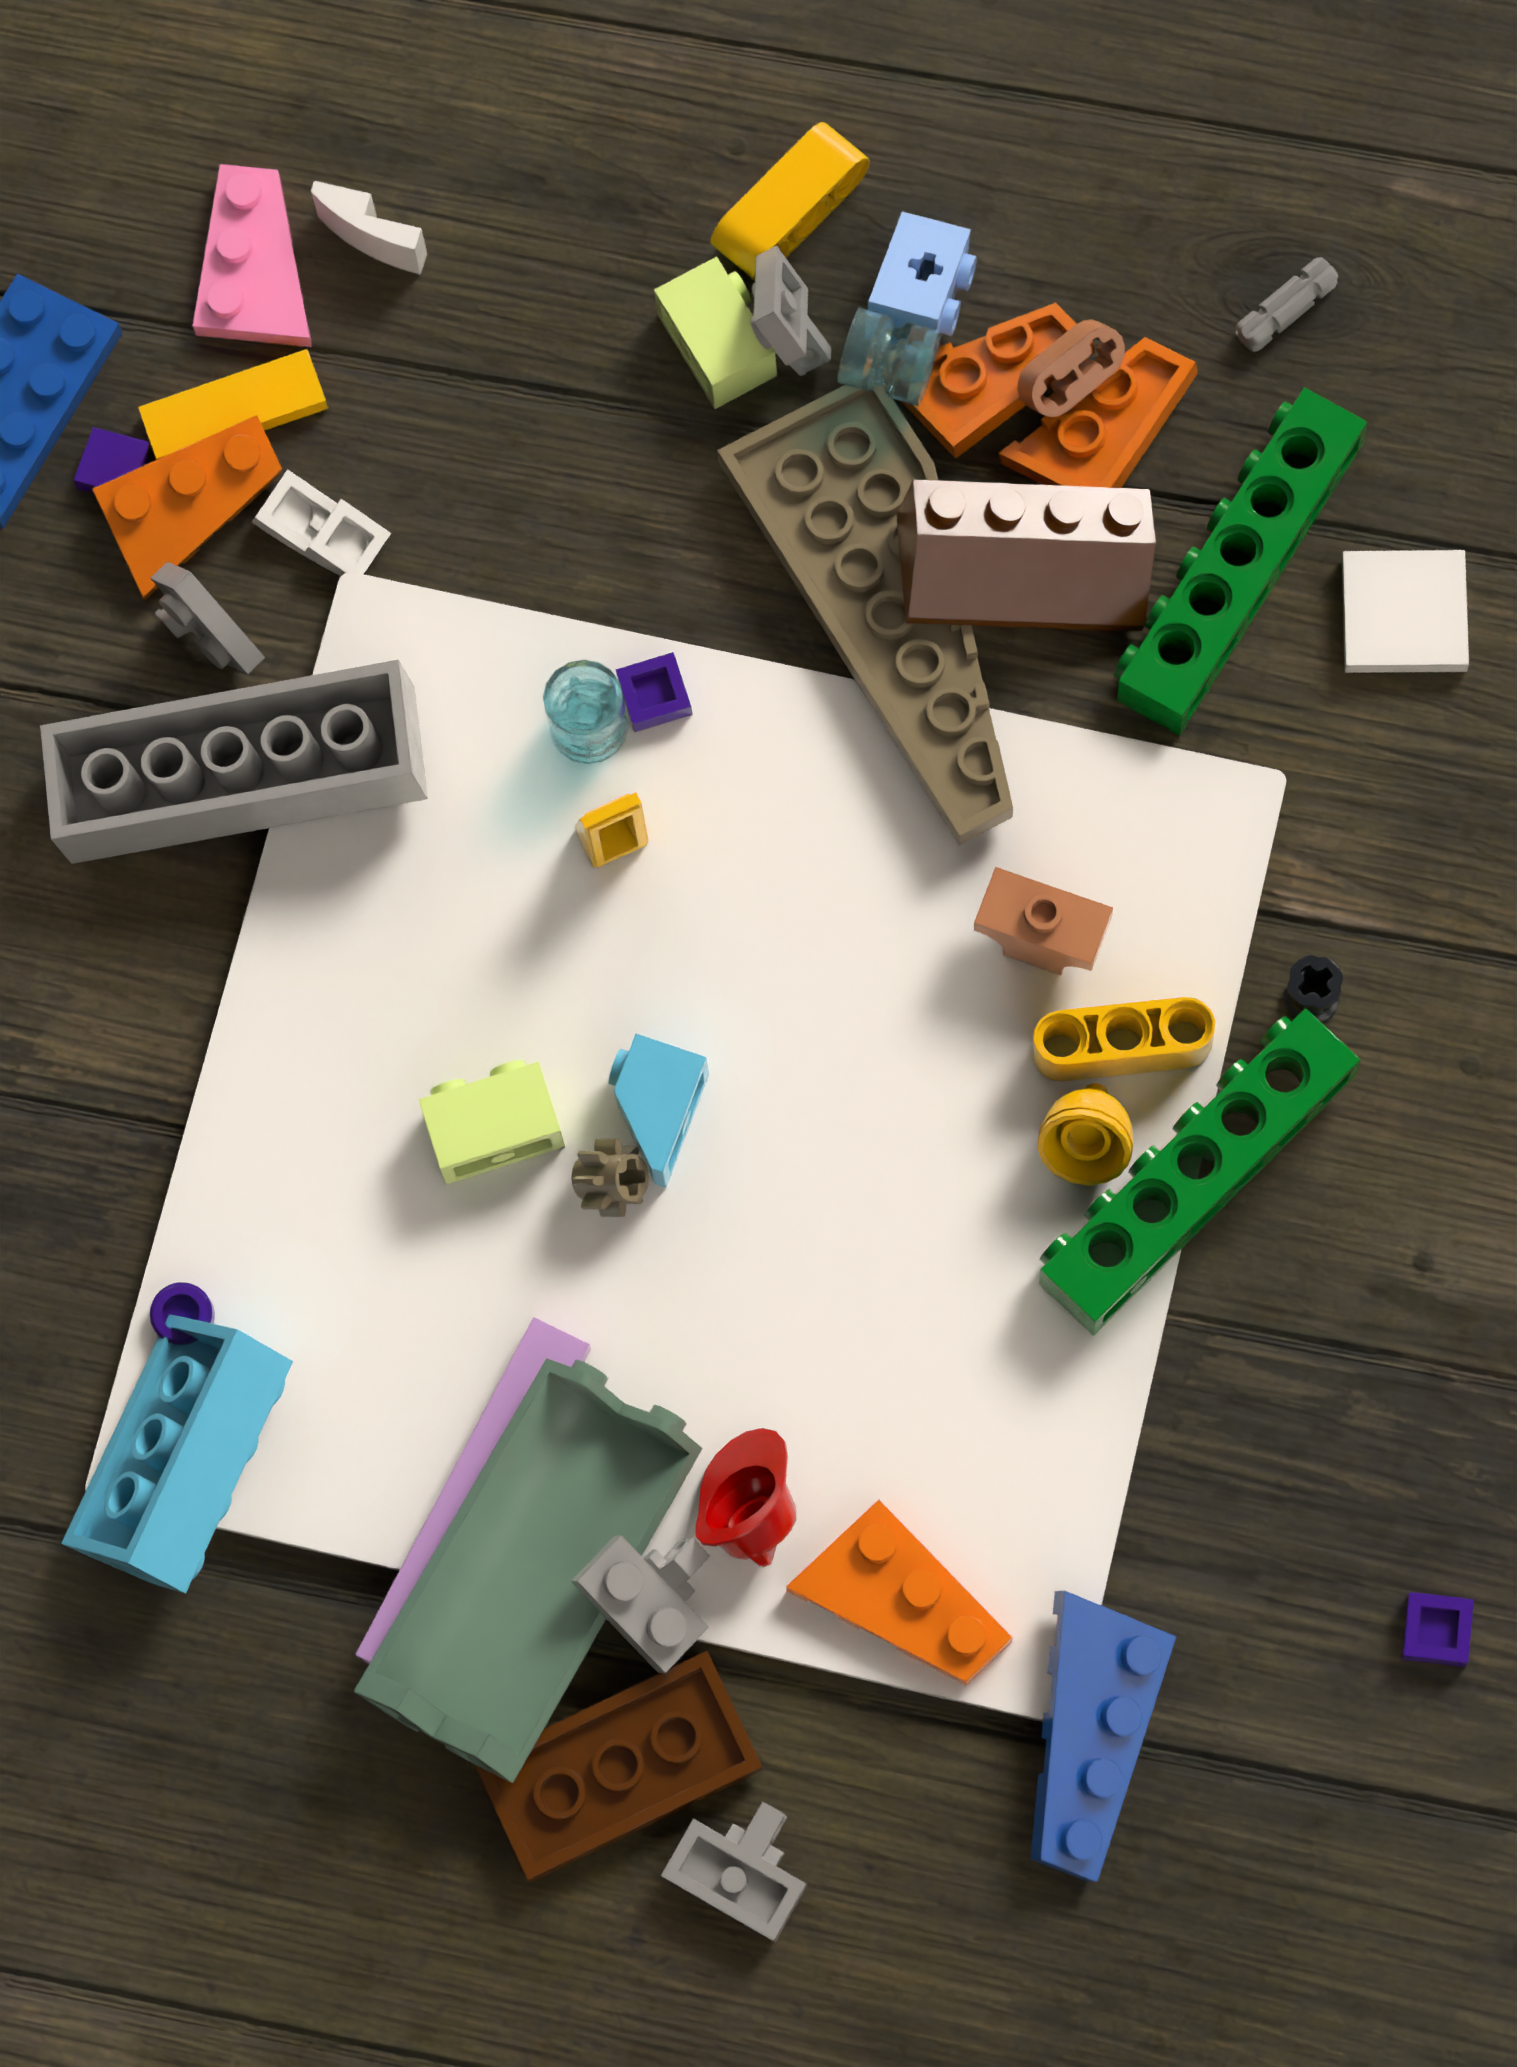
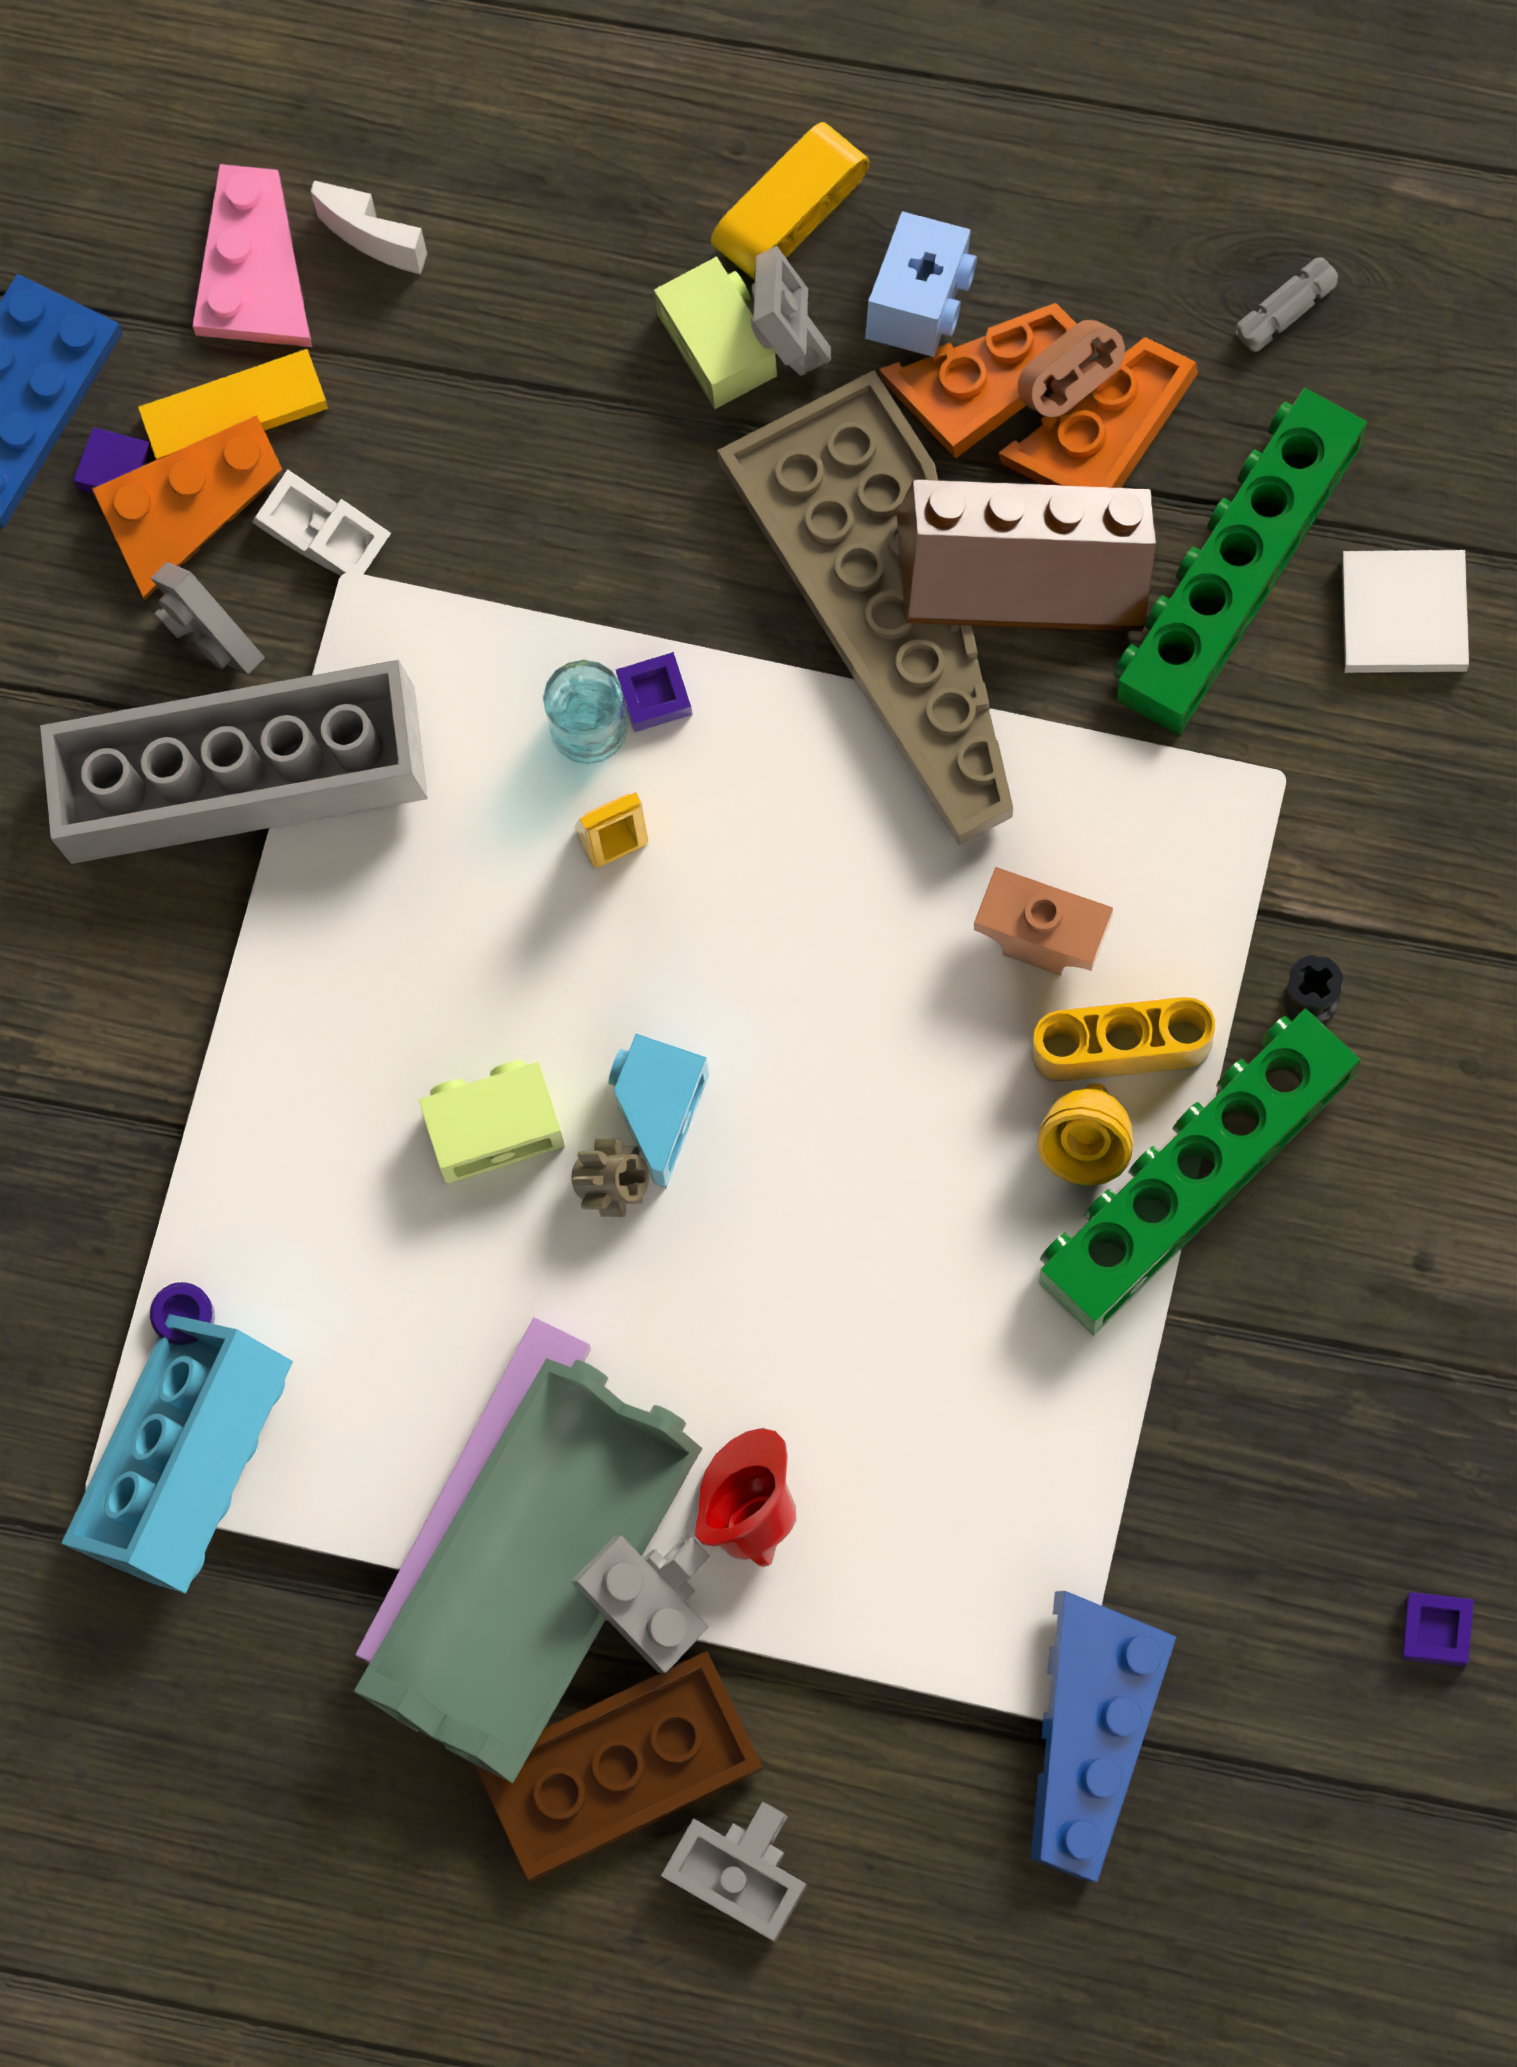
(889, 356): clear light blue wheel -> none
(899, 1592): orange wing -> none

